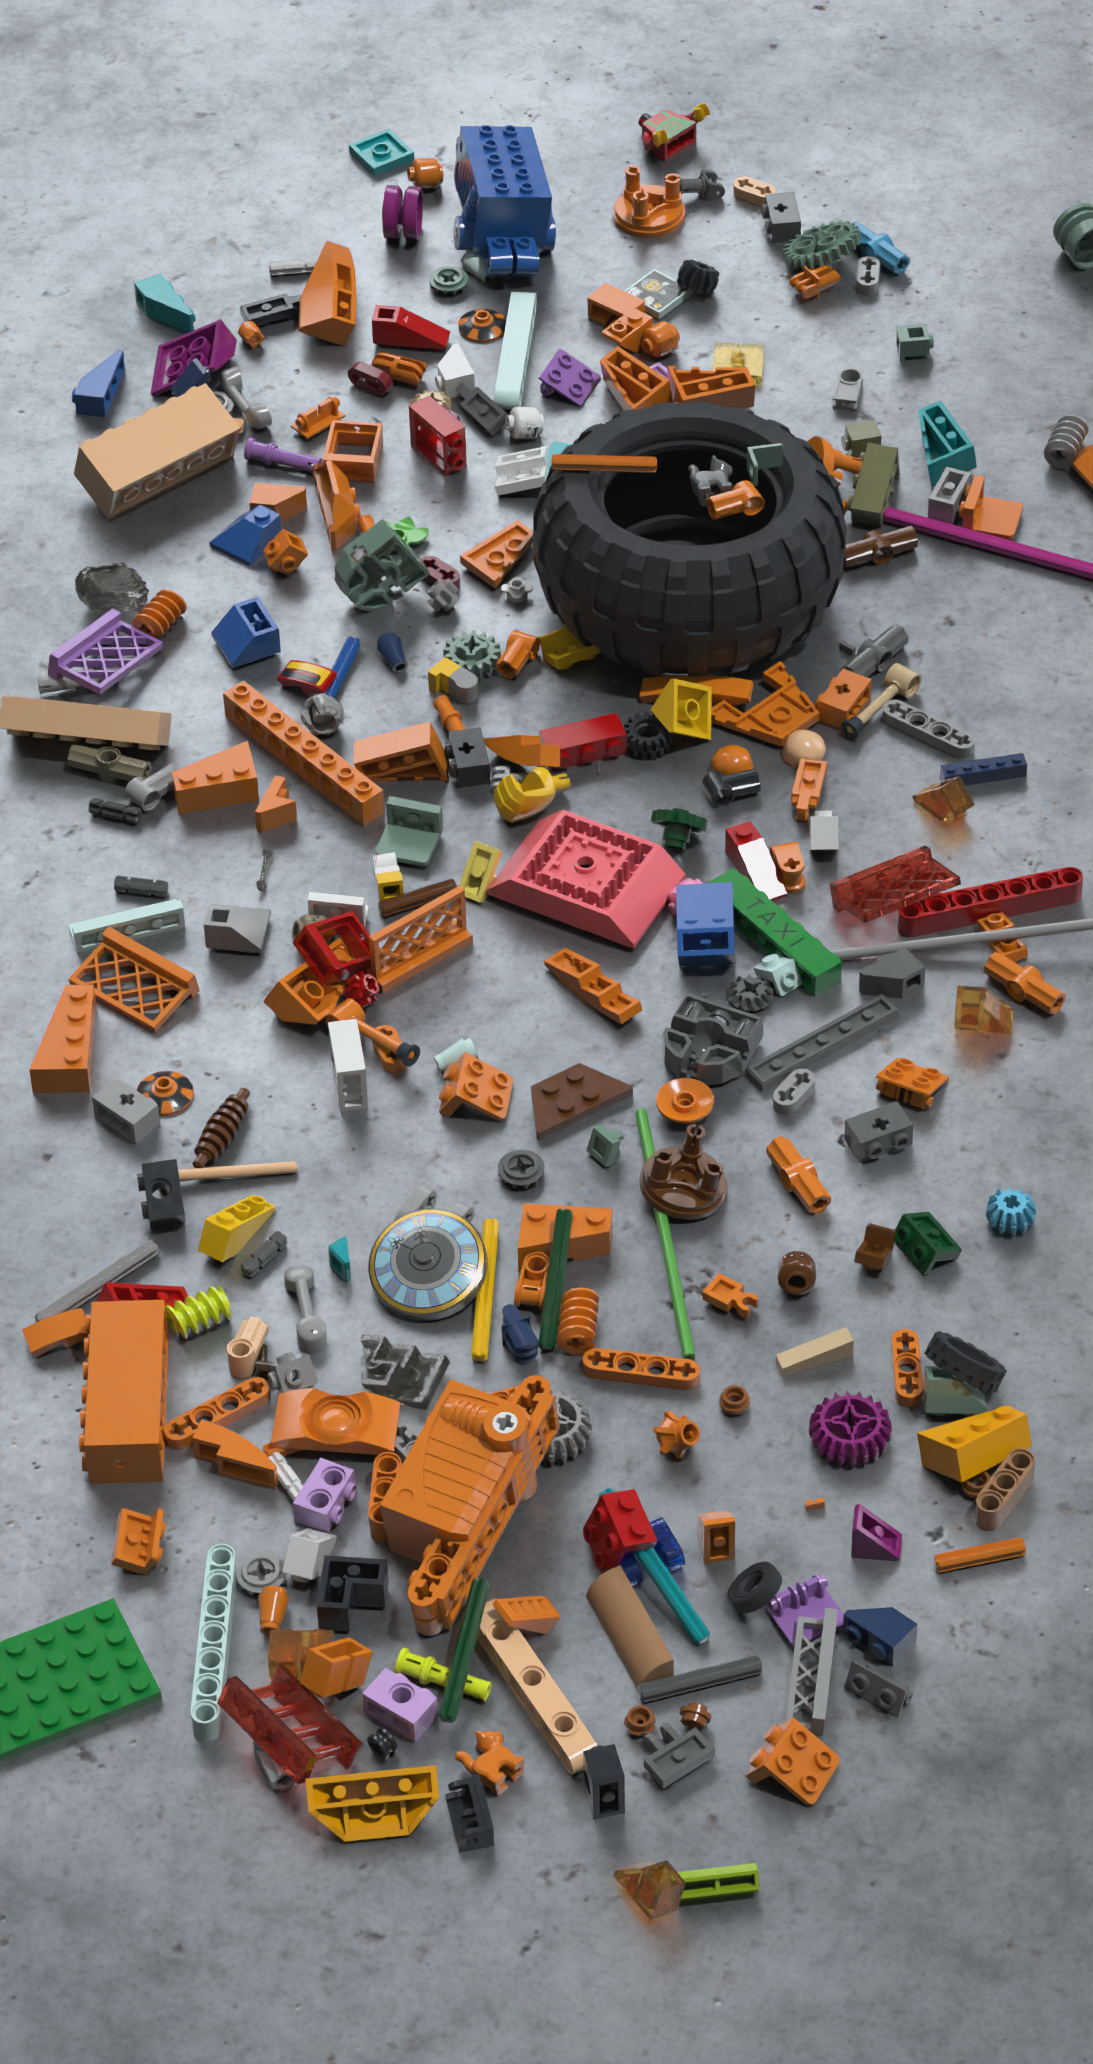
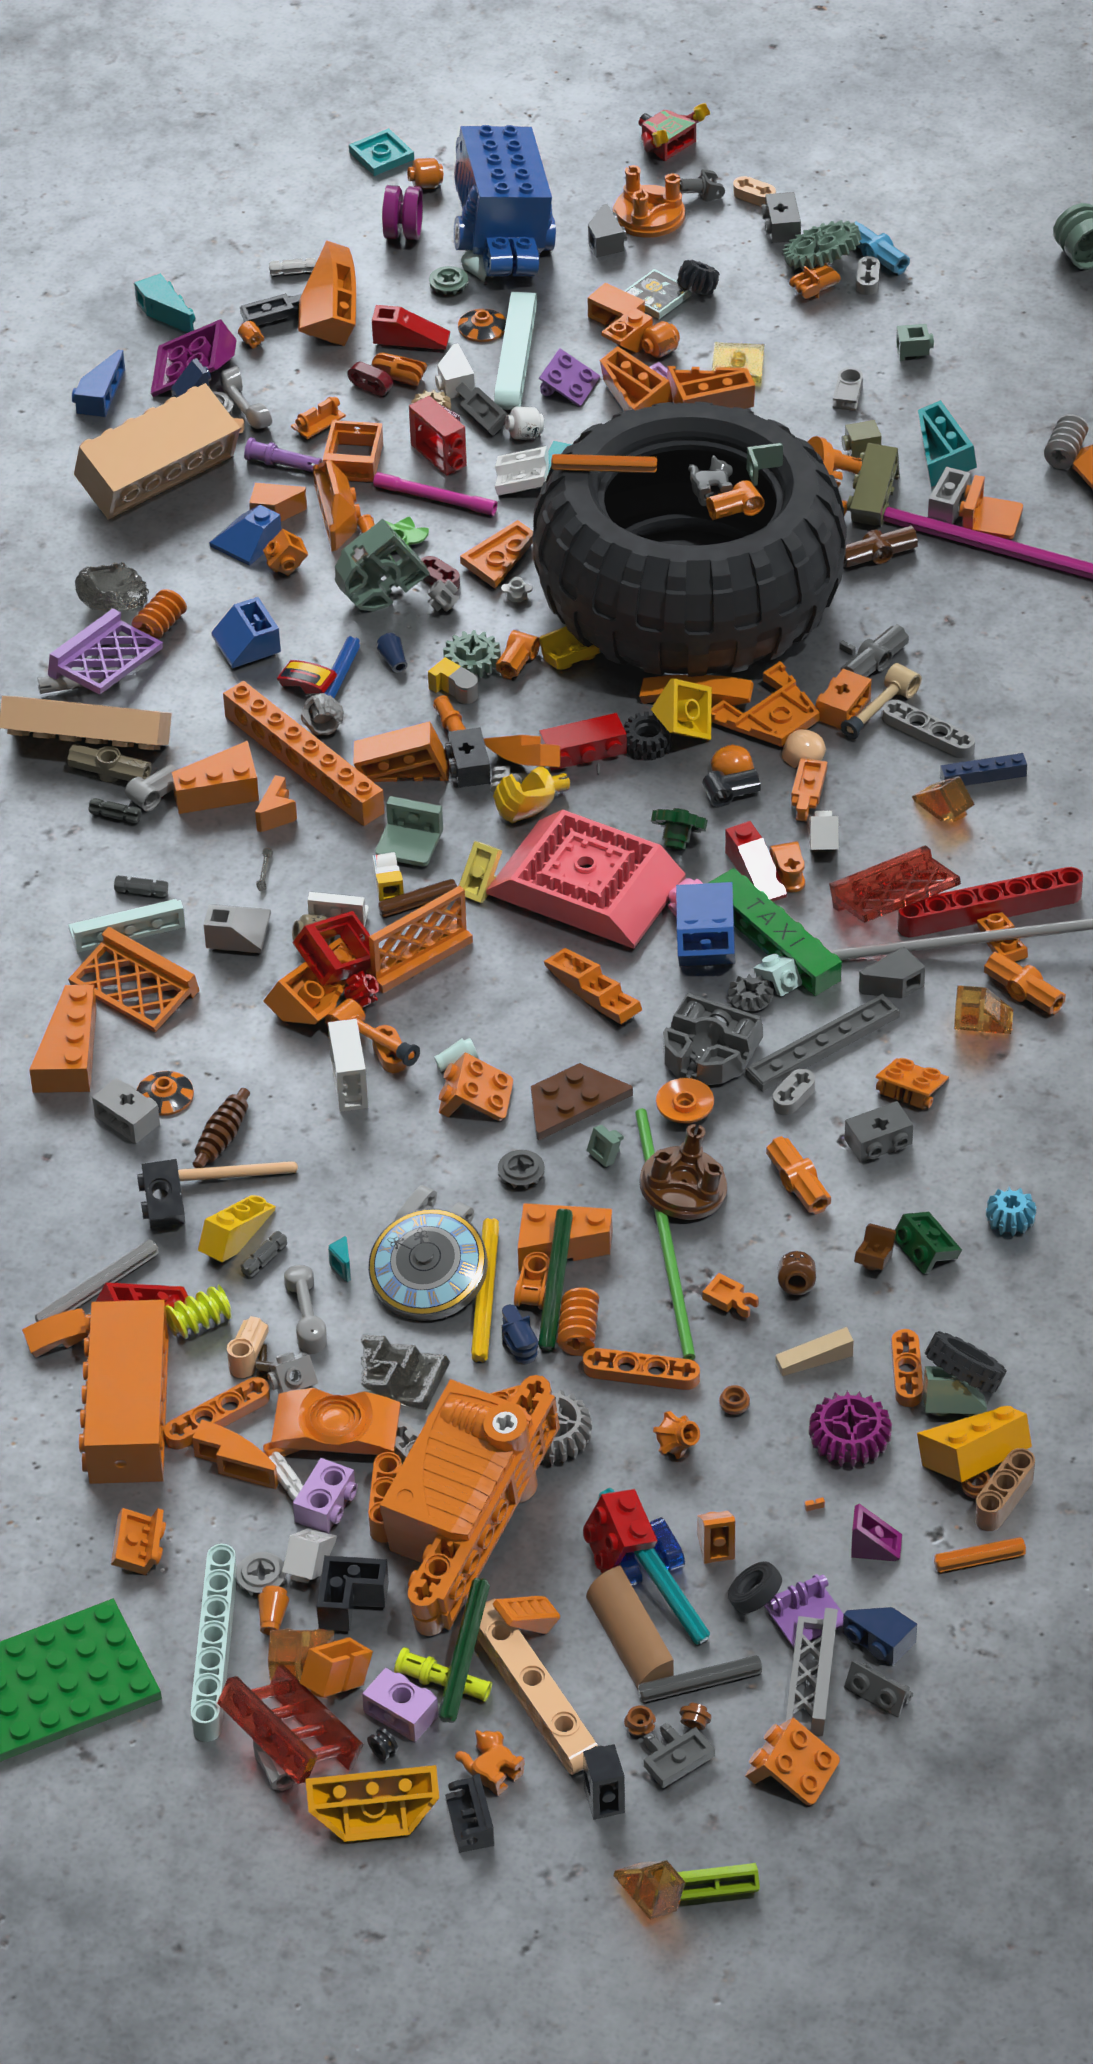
(396, 484): none -> dark pink piece
(605, 233): none -> dark grey slope

